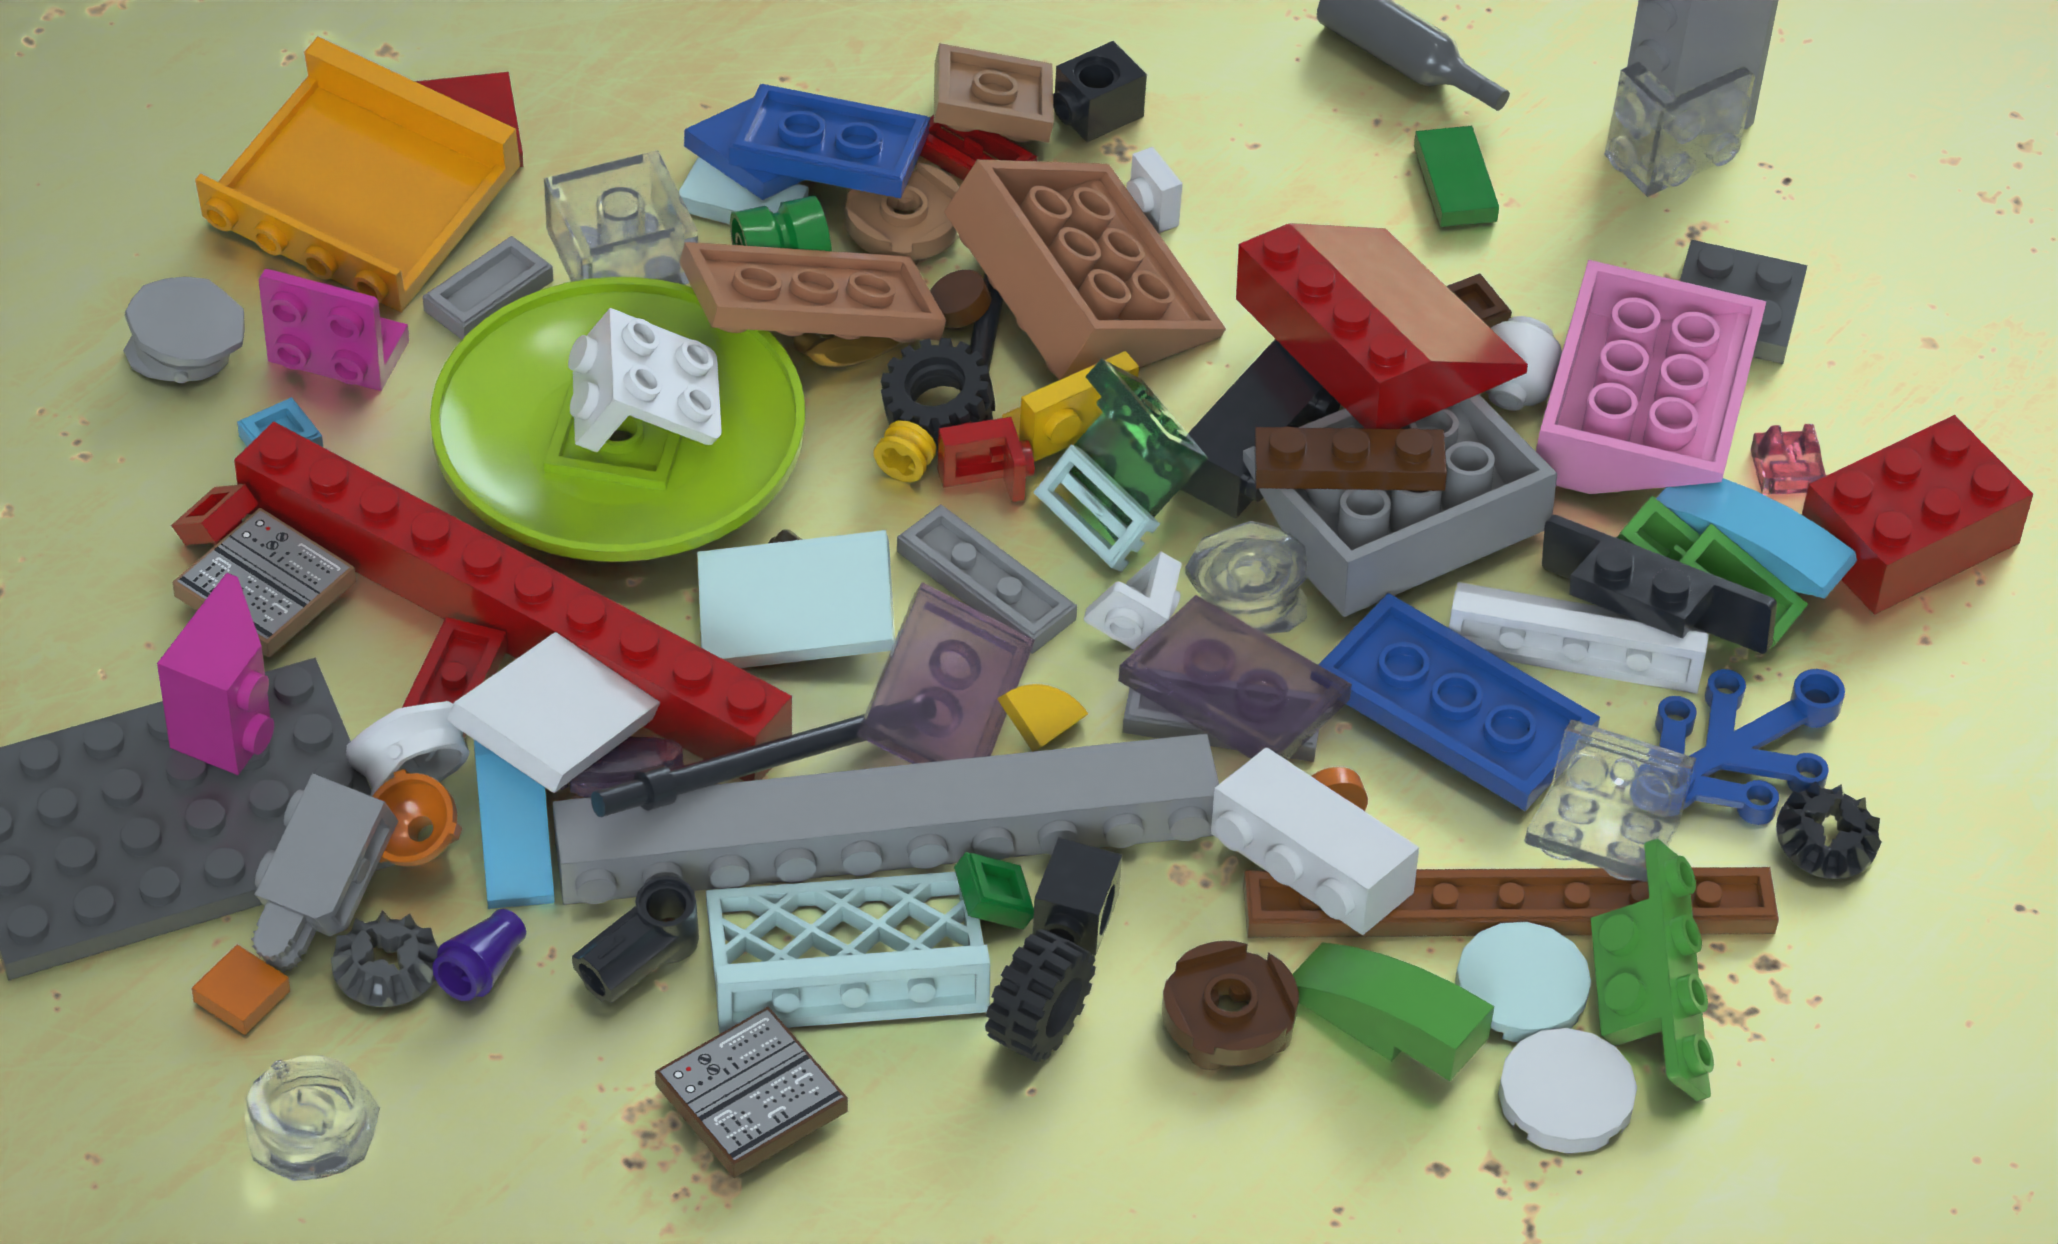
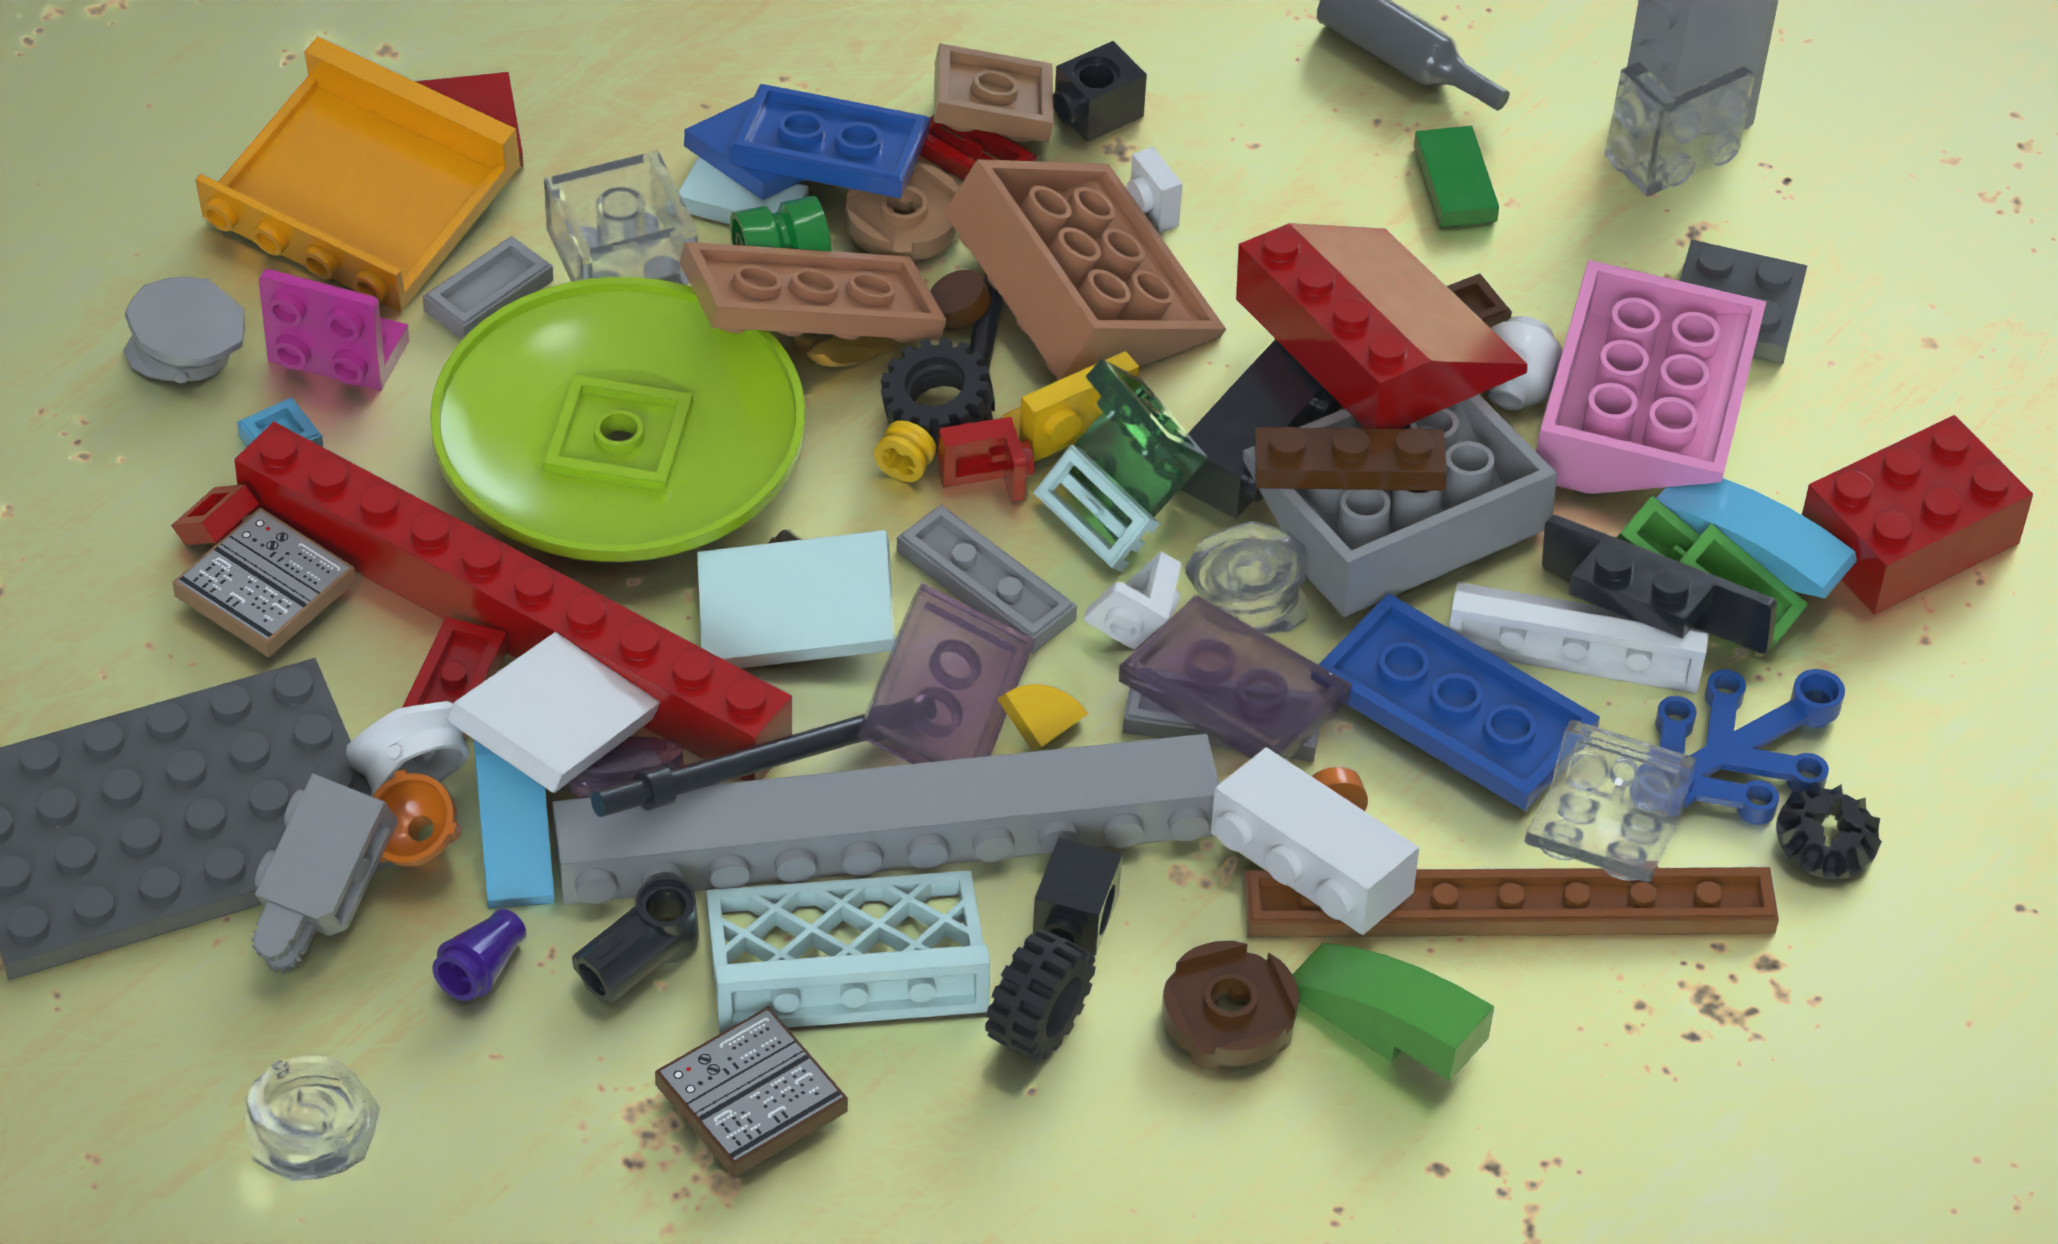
(217, 683): dark pink slope -> none
(241, 989): orange tile -> none
(377, 981): dark grey gear -> none
(642, 373): white bracket -> none
(994, 890): green tile -> none
(1528, 975): light aqua tile -> none
(1567, 1090): white tile -> none
(1651, 971): bright green bracket -> none
(1787, 459): clear pink tile -> none

